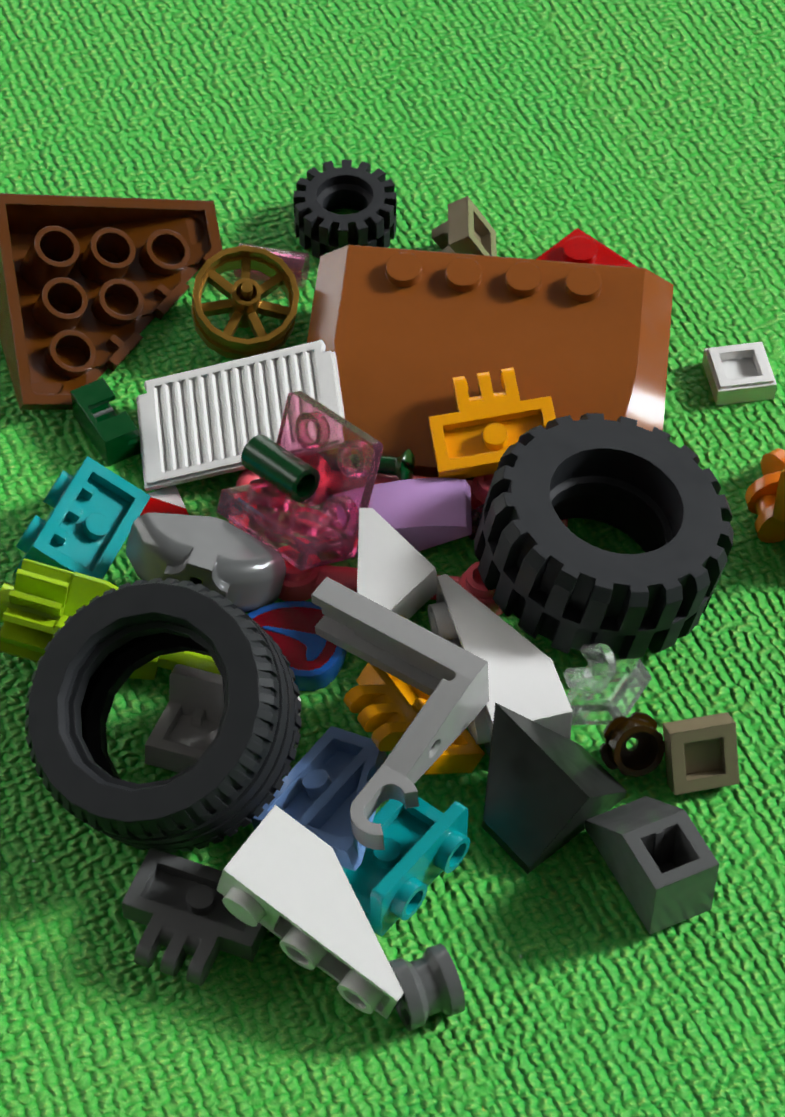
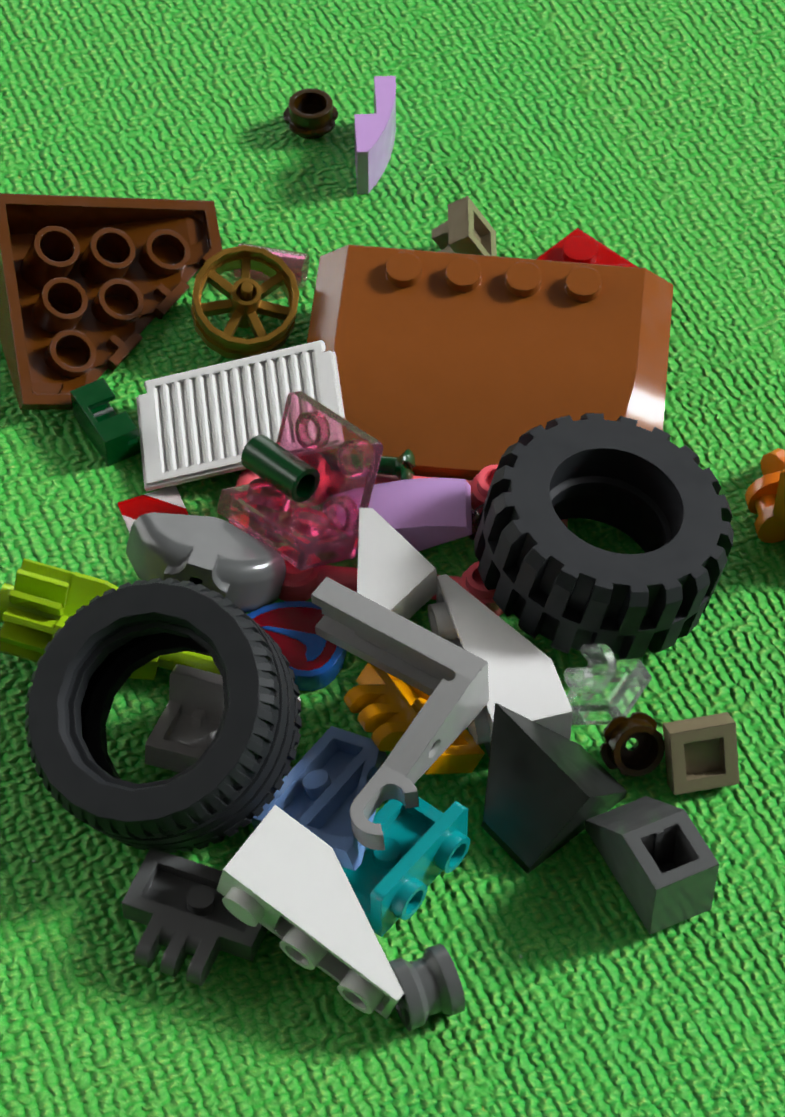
(86, 523): teal bracket -> none
(310, 113): none -> dark brown plate
(344, 189): black tyre -> none
(375, 135): none -> lavender slope
(485, 425): light orange hinge -> none
(739, 373): white tile -> none

